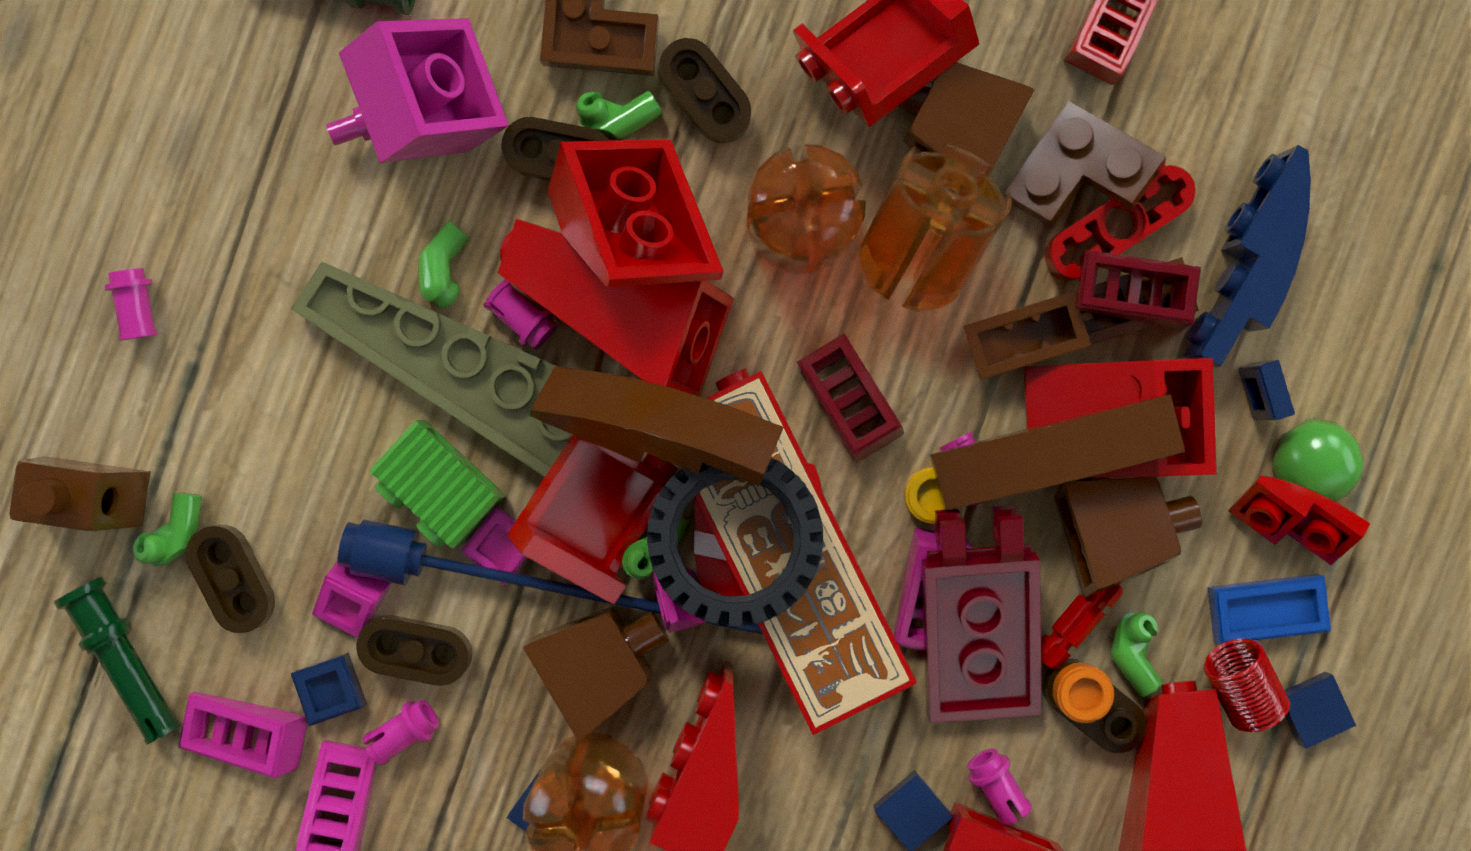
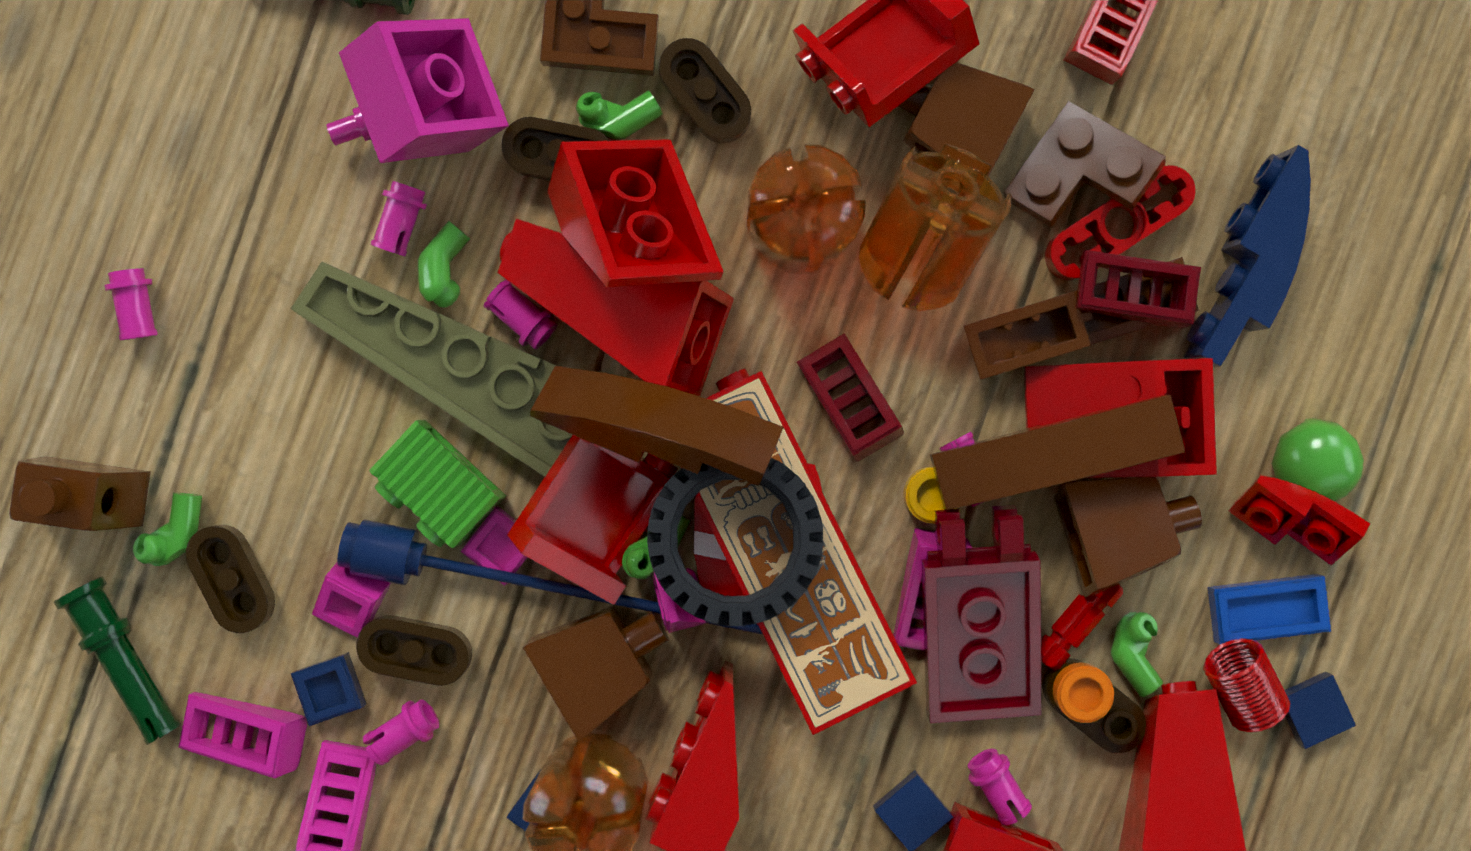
(398, 218): none -> dark pink pin
(1266, 390): dark blue tile -> none

